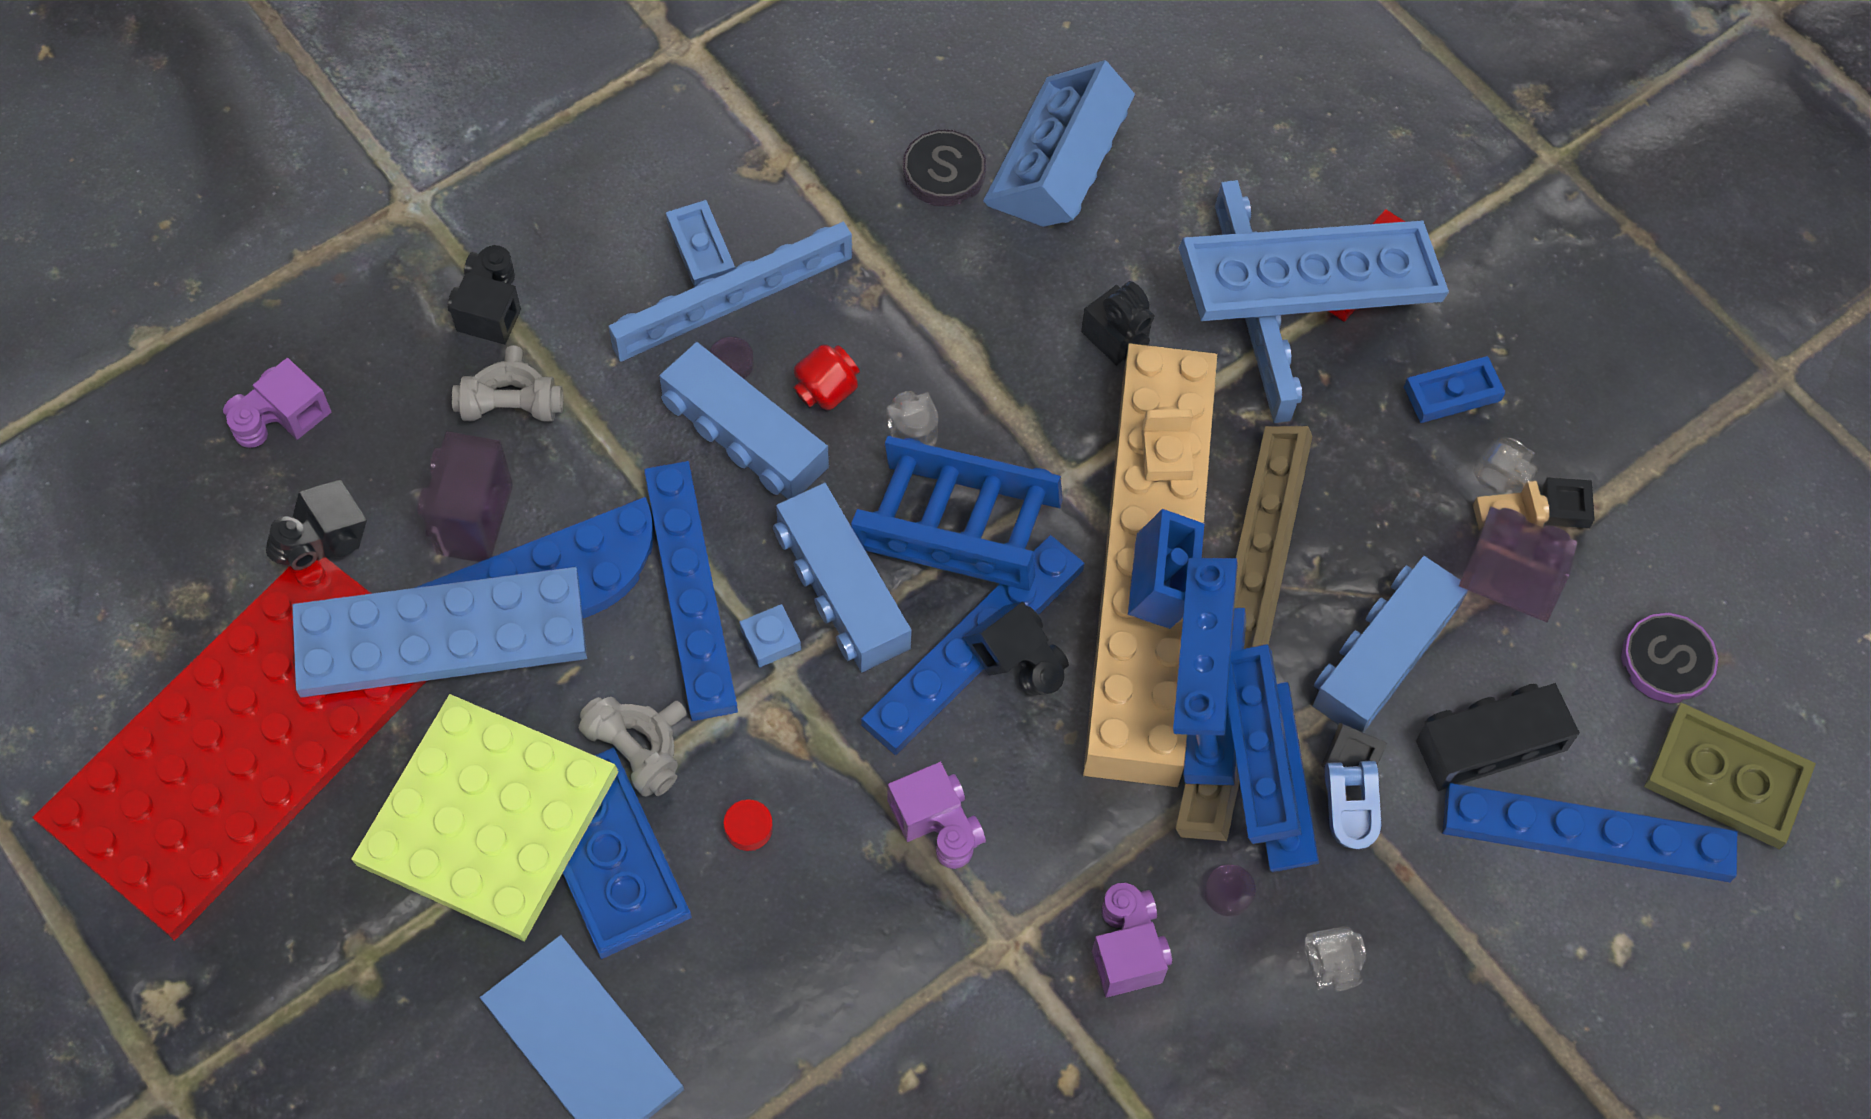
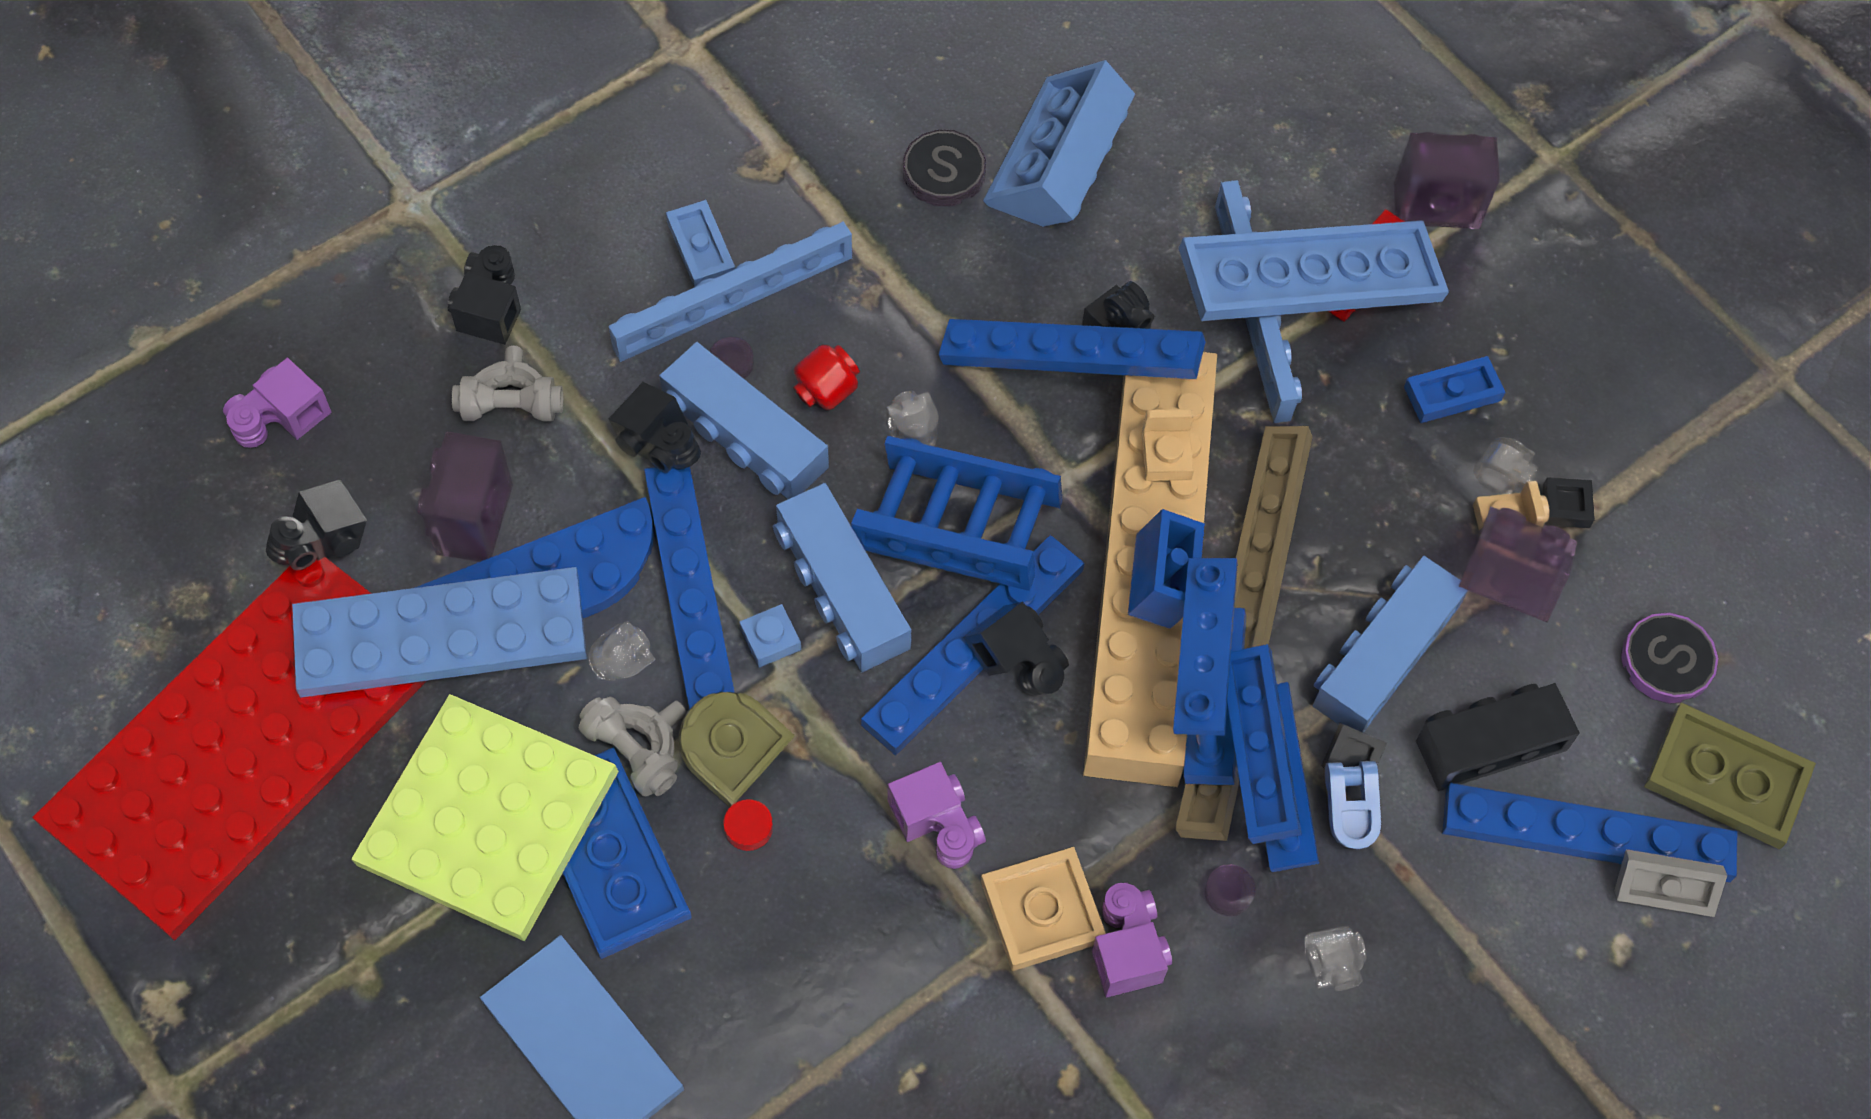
(620, 652): none -> clear plate
(656, 429): none -> black brick
(730, 742): none -> olive tile
(1042, 908): none -> tan plate
(1073, 348): none -> blue plate
(1447, 179): none -> clear purple brick
(1670, 883): none -> light grey plate

